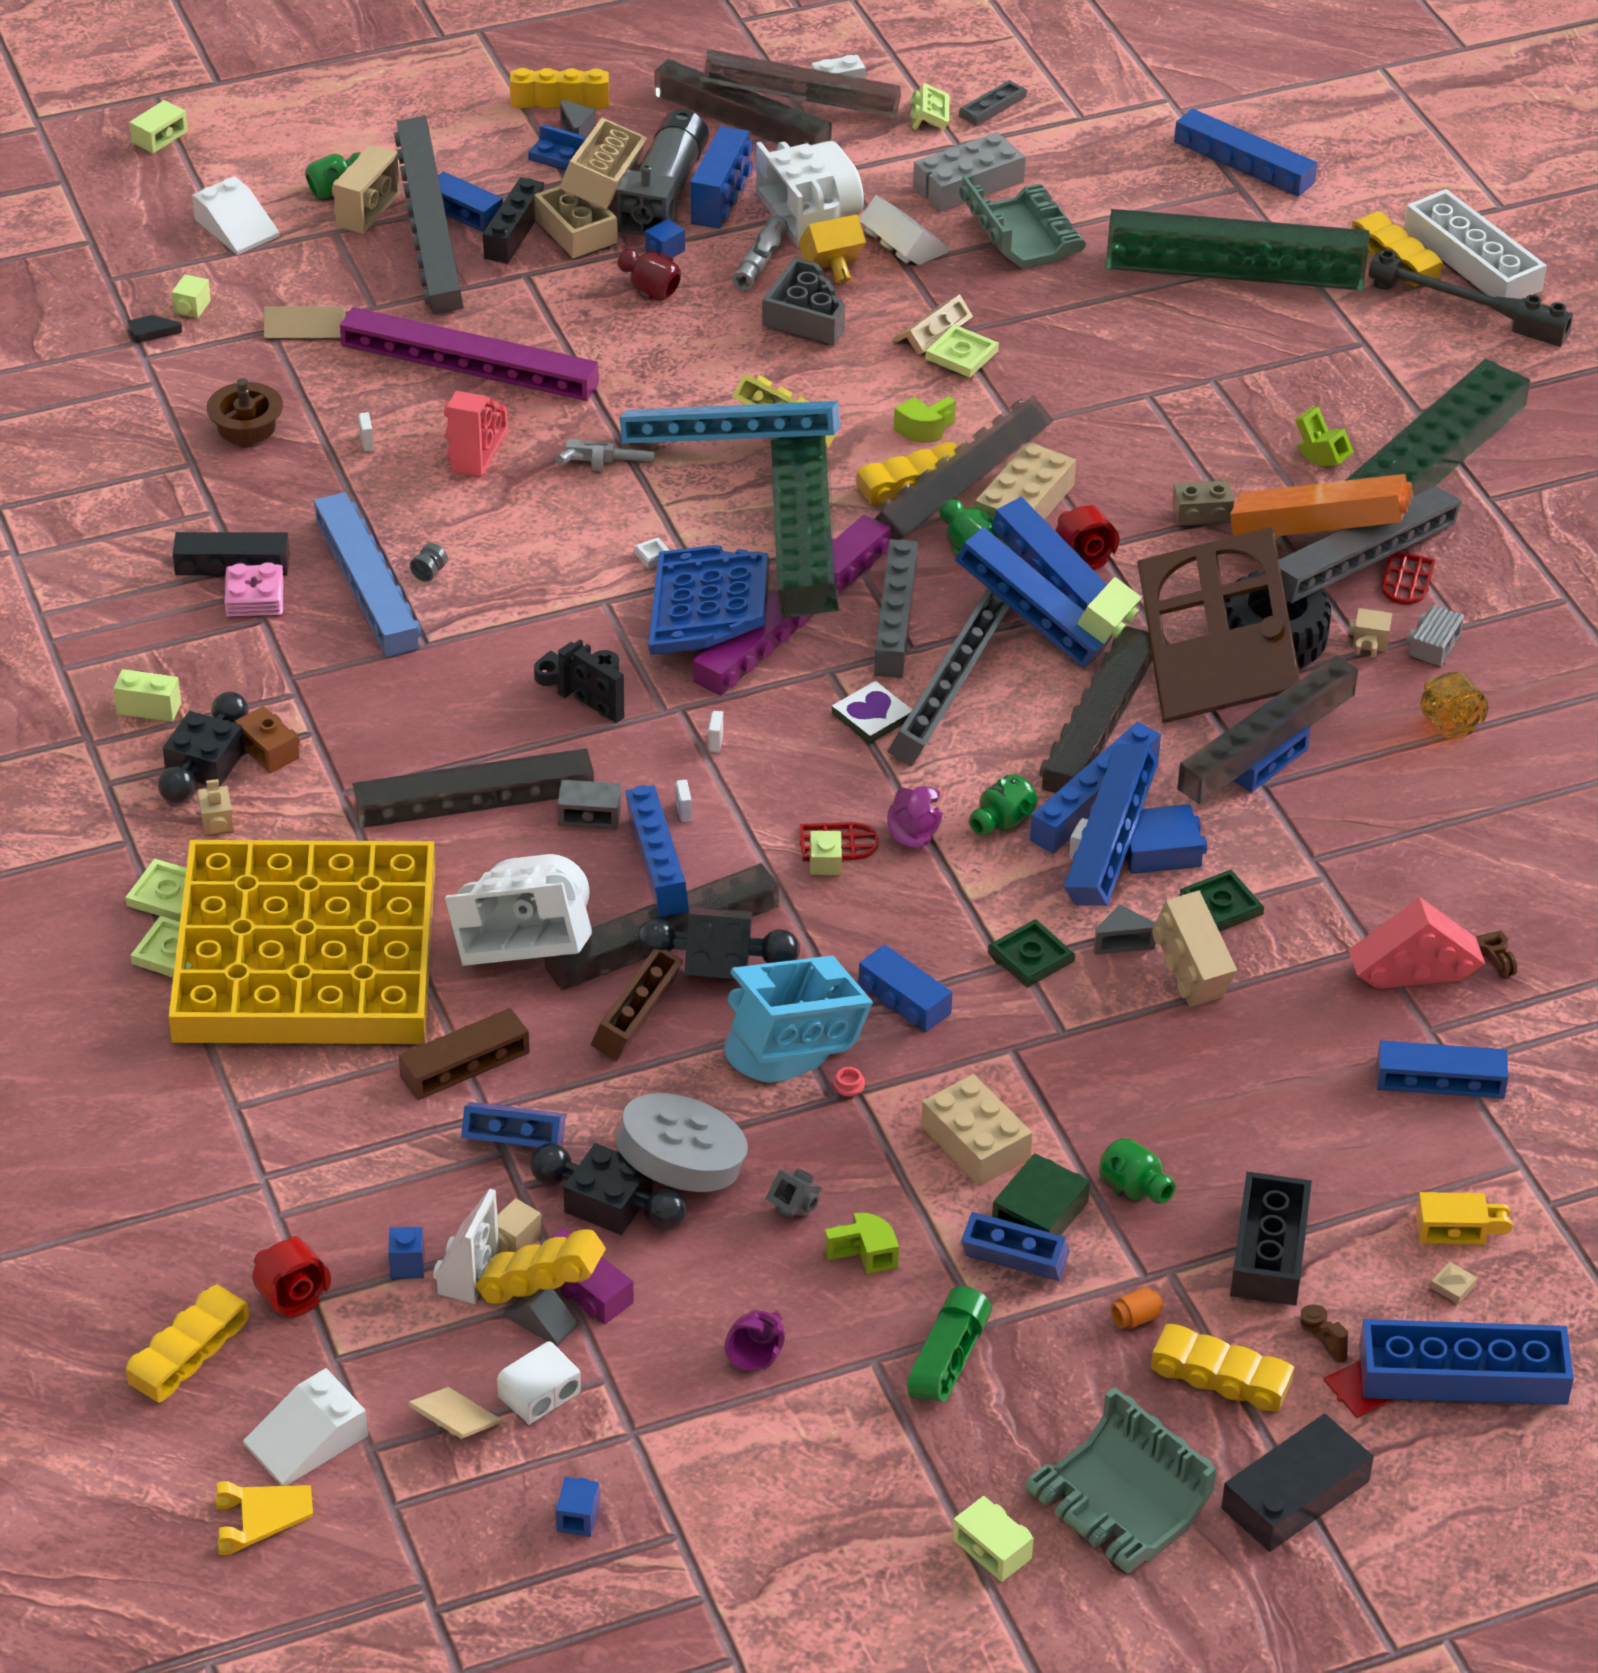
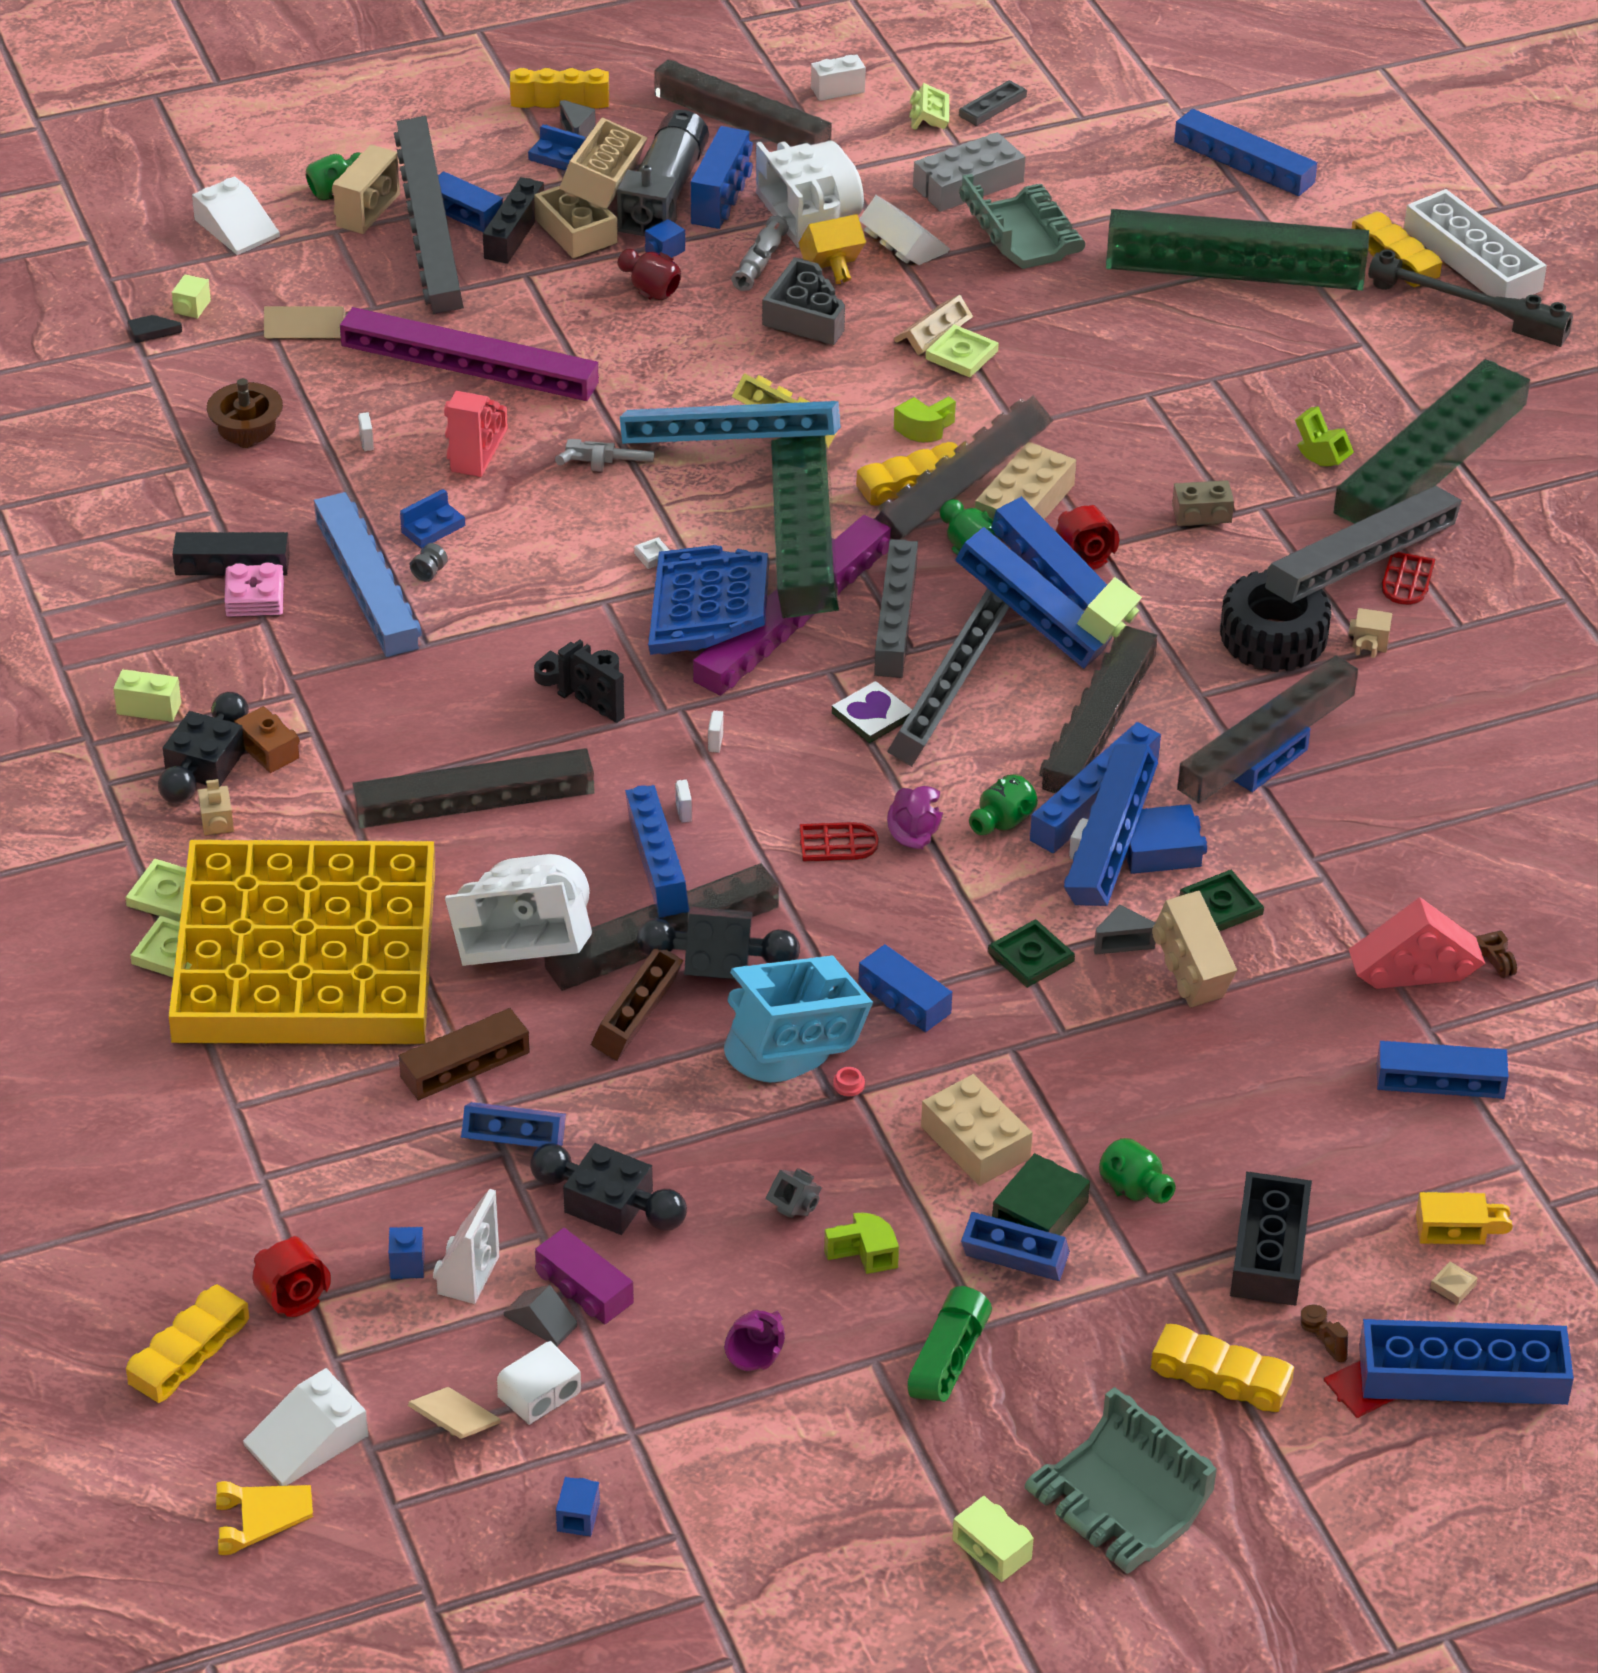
(158, 126): yellowish green brick -> none
(430, 519): none -> blue bracket
(518, 1226): tan brick -> none
(540, 1266): yellow brick -> none
(589, 804): flat silver brick -> none
(681, 1142): light grey brick -> none
(801, 83): clear smoke brick -> none
(825, 853): yellowish green brick -> none
(1136, 1308): orange brick -> none
(1226, 664): reddish brown door -> none
(1297, 1482): black brick -> none
(1323, 506): orange brick -> none
(1435, 635): light grey brick -> none
(1453, 704): clear yellow brick -> none

